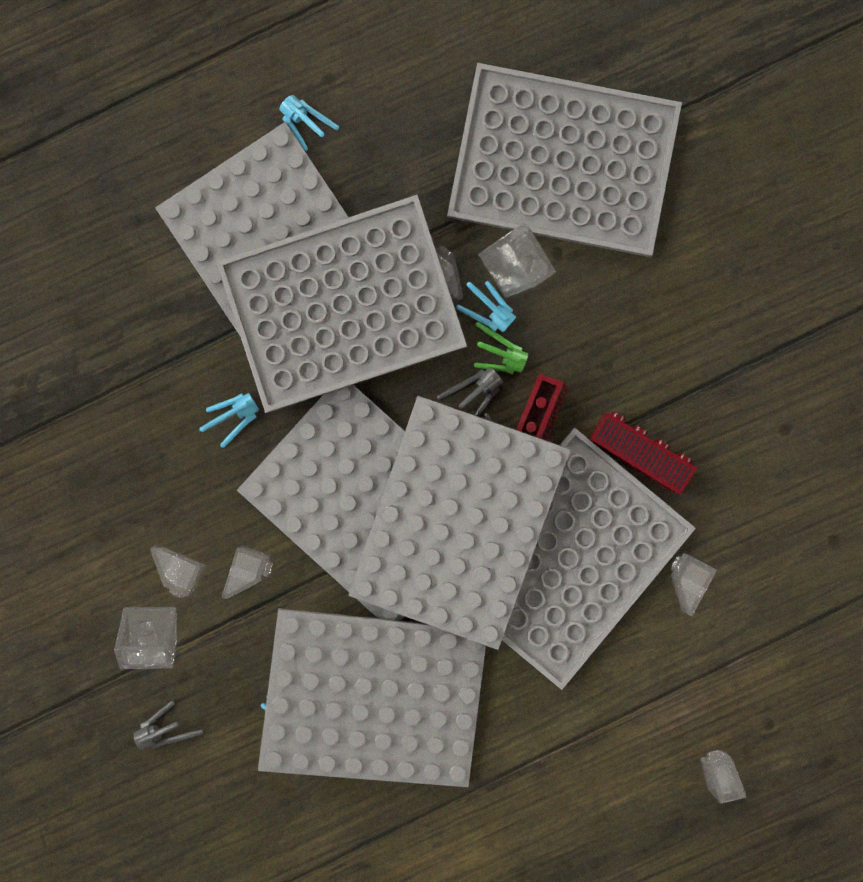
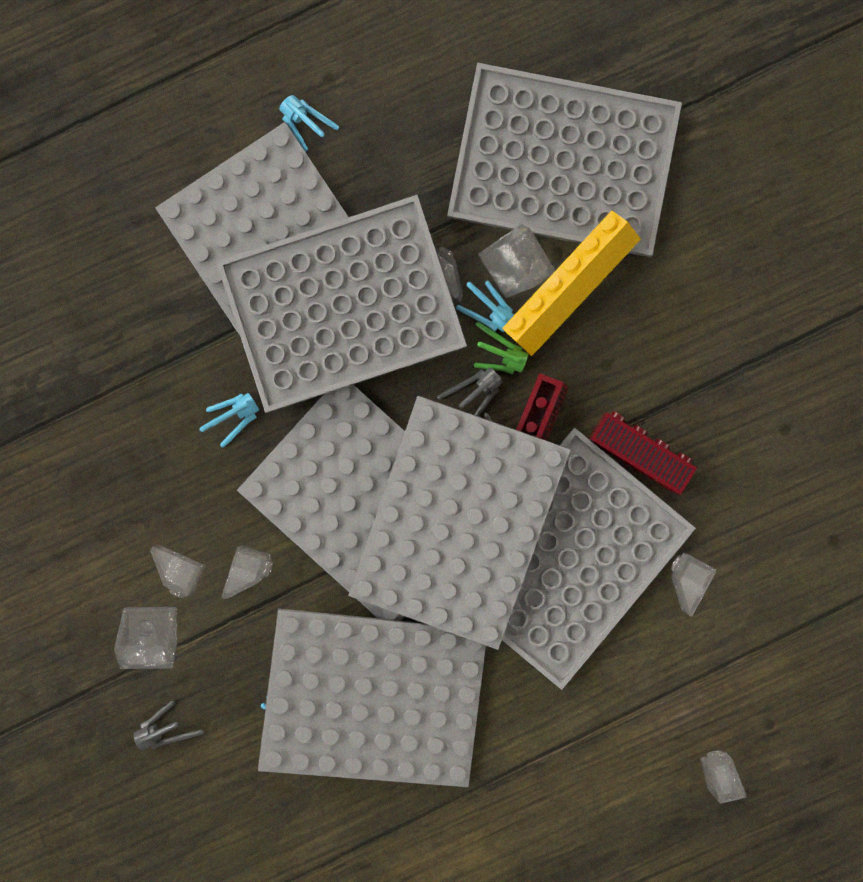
(572, 282): none -> yellow brick

